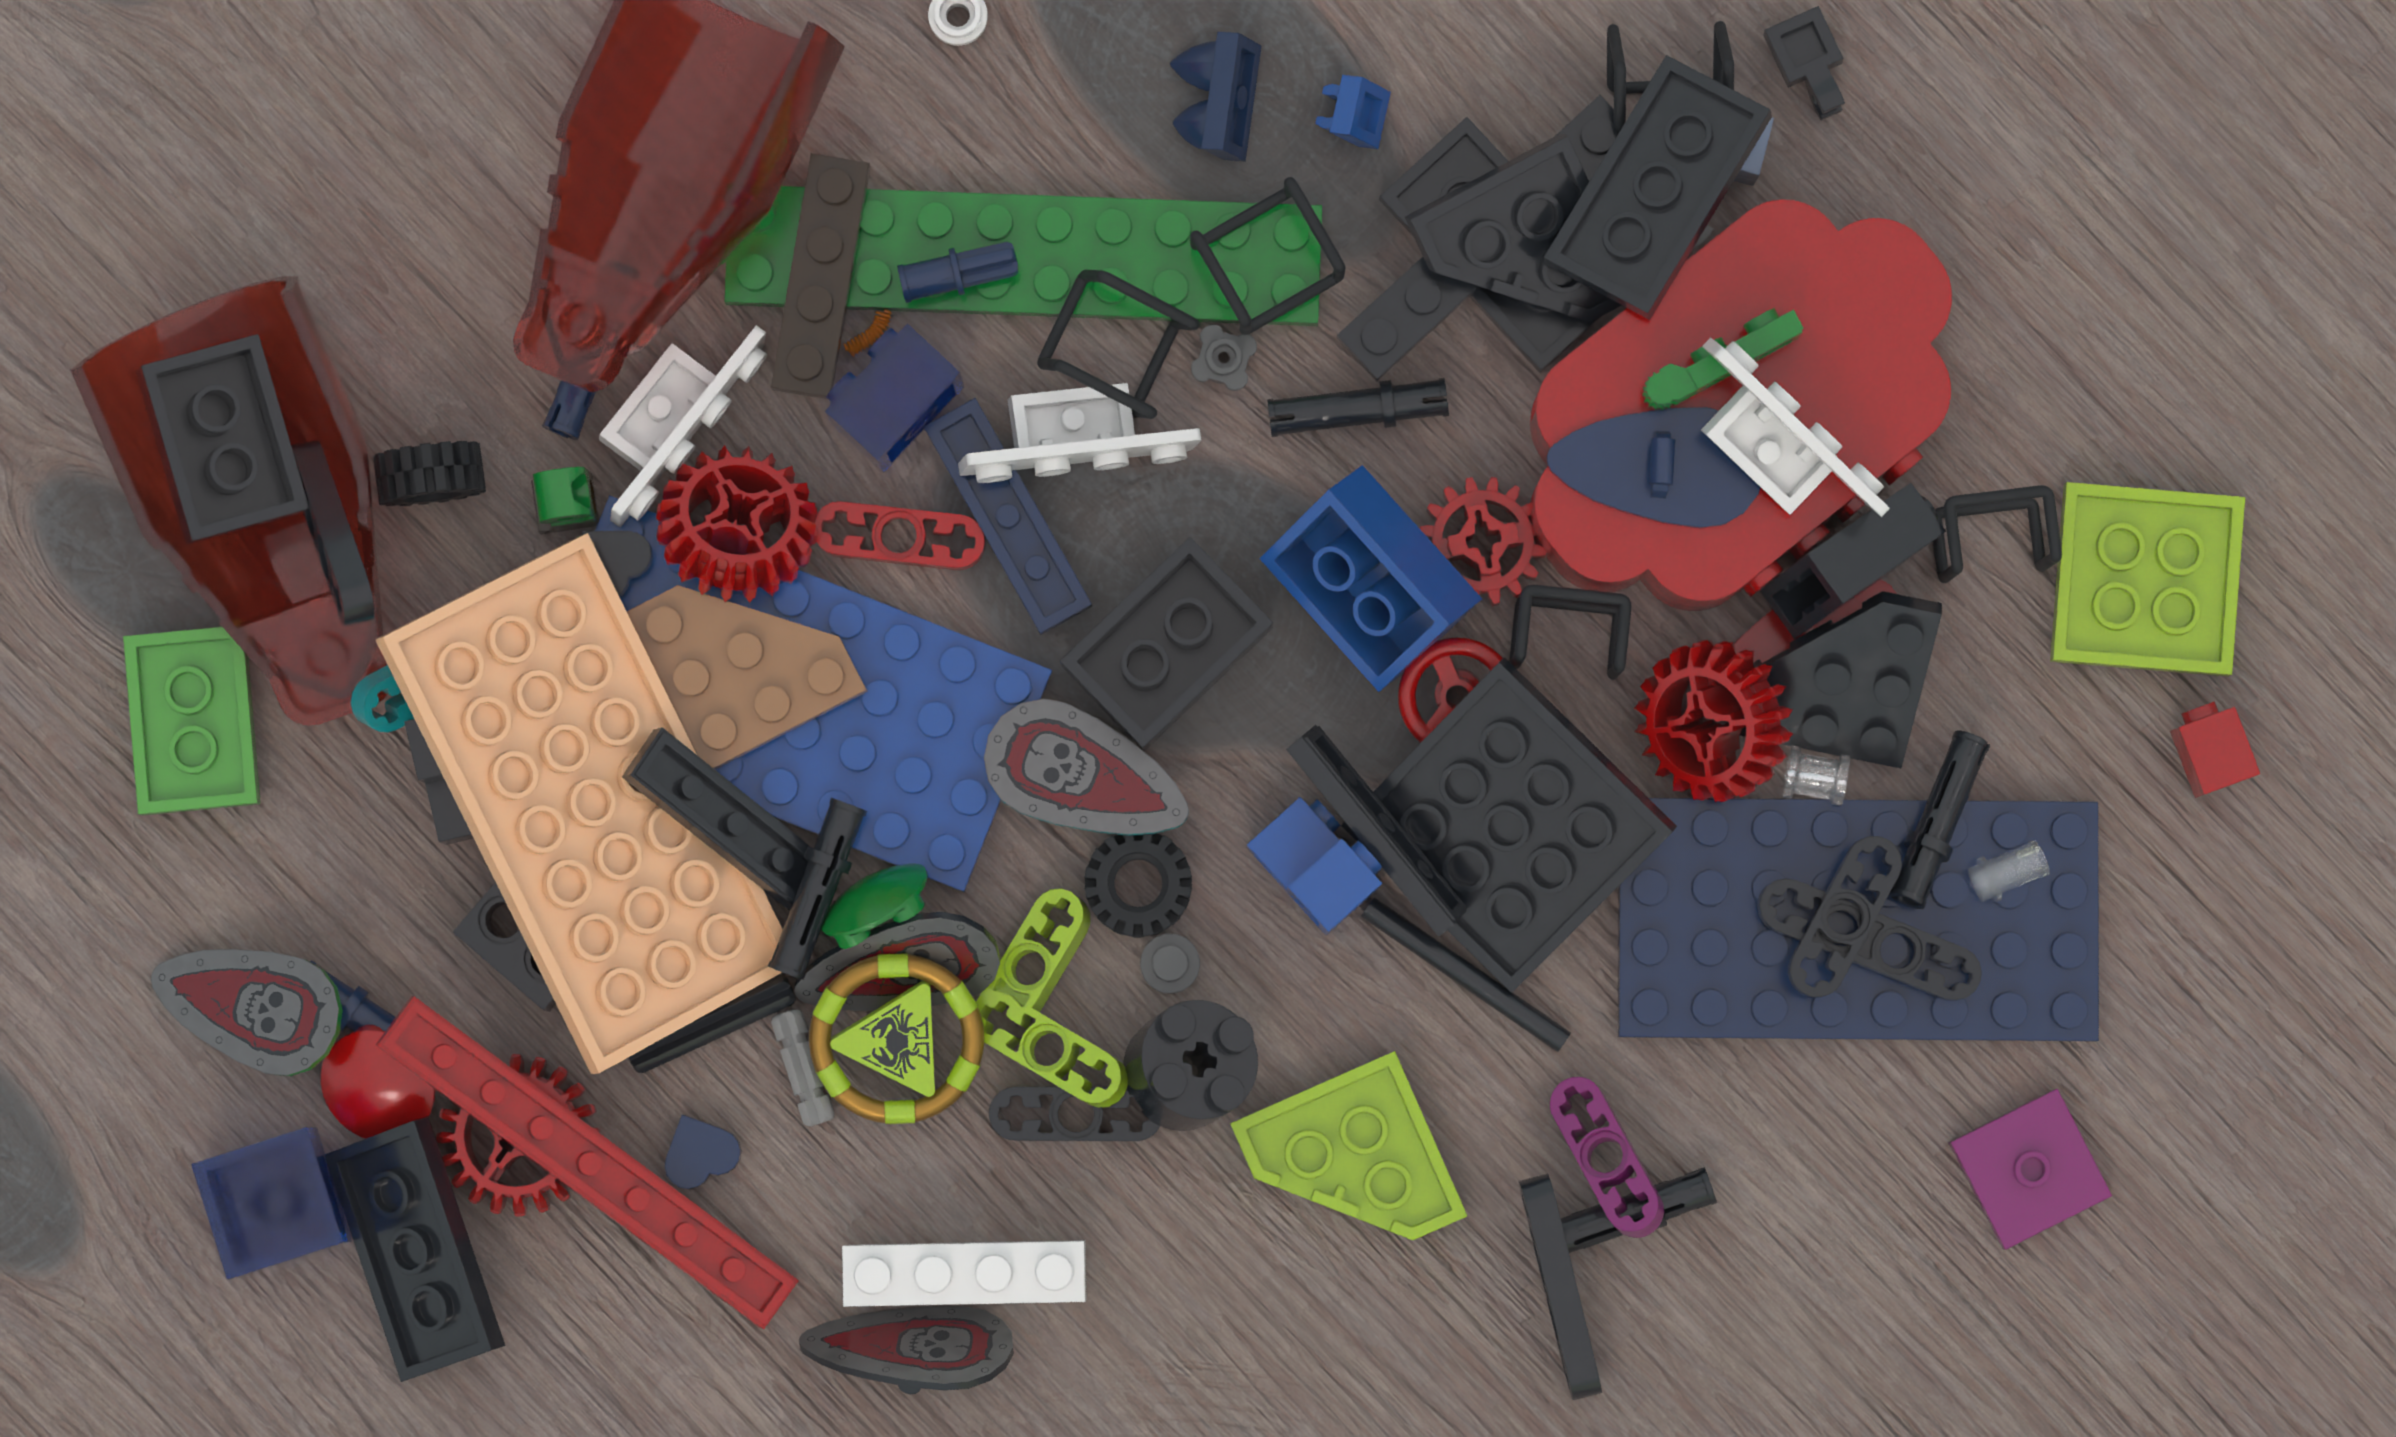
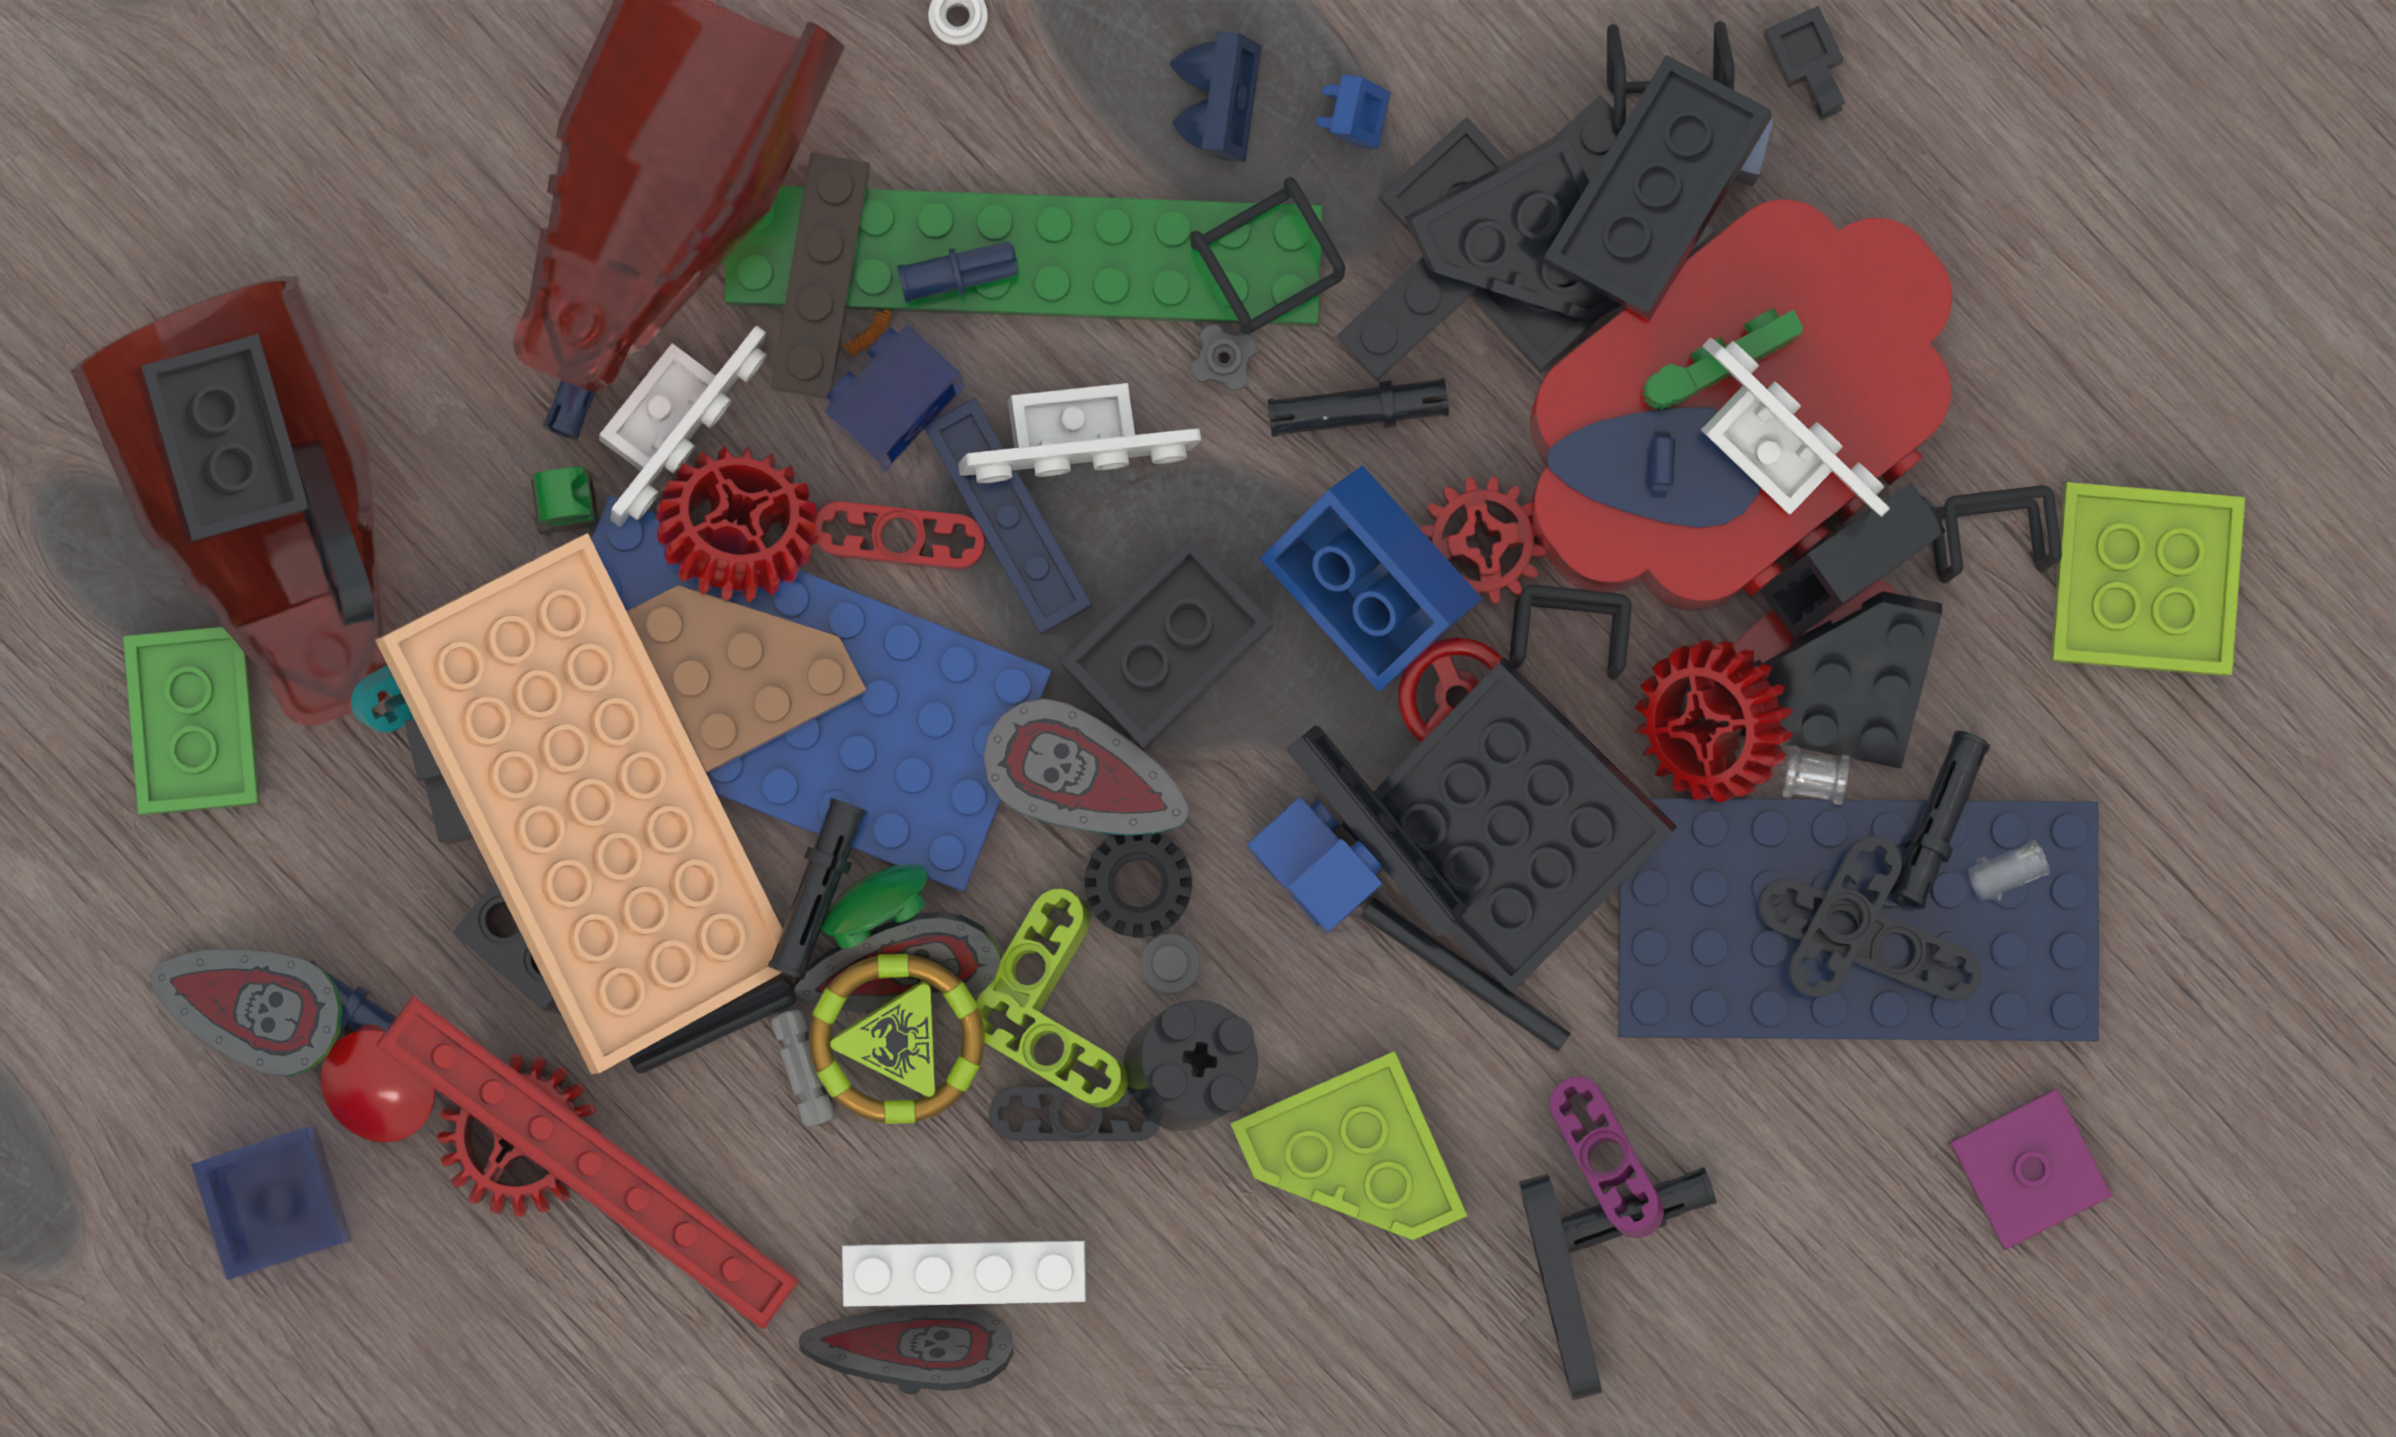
(414, 1249): black plate -> none
(429, 473): black tyre -> none
(623, 555): black tile -> none
(700, 1151): dark blue tile -> none
(719, 815): black tile -> none
(1137, 403): black piece -> none
(2213, 749): red brick -> none

